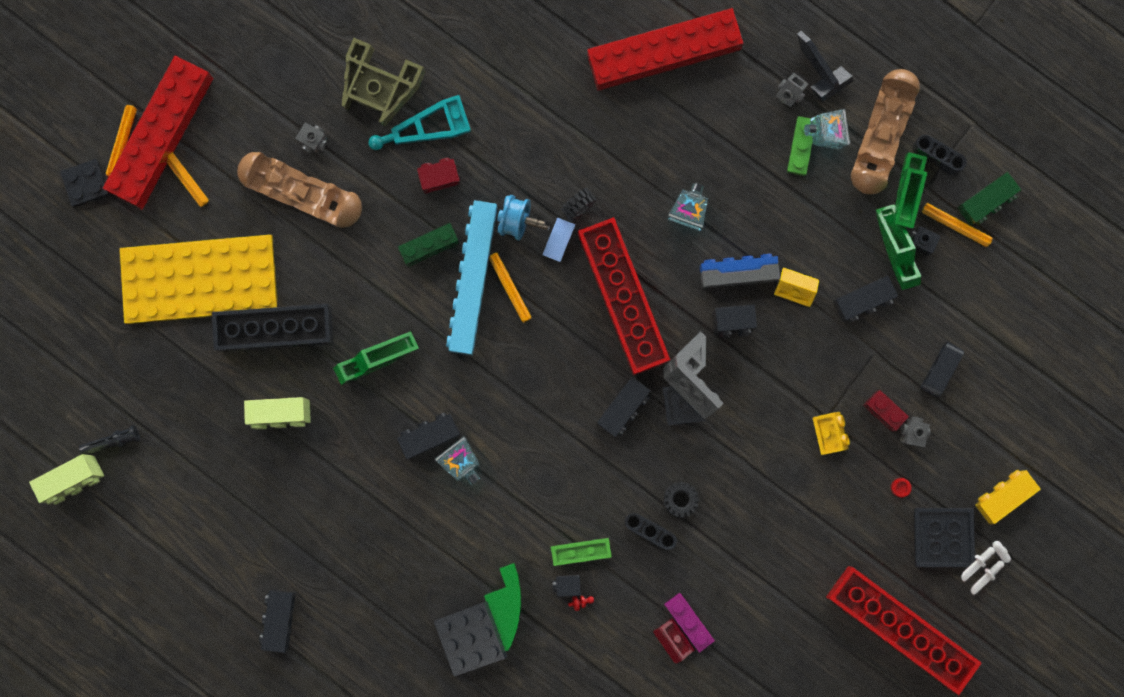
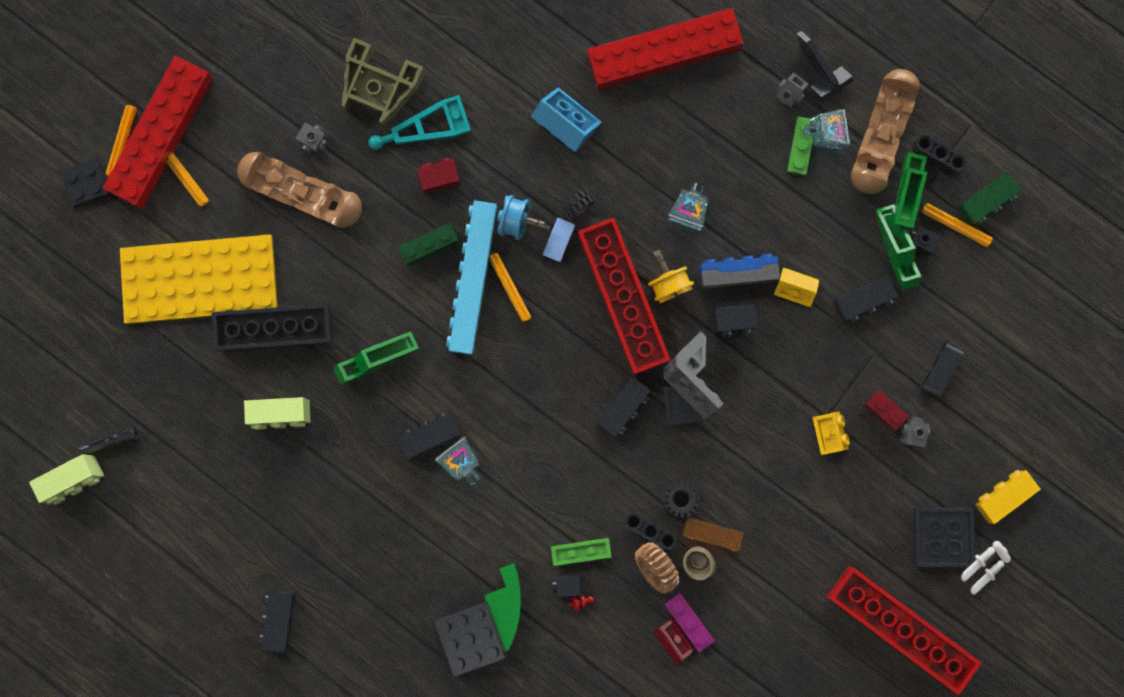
(565, 119): none -> dark azure slope
(657, 567): none -> medium nougat gear
(670, 281): none -> yellow wheel
(699, 563): none -> dark tan hat
(713, 534): none -> clear orange plate
(901, 487): red tile -> none

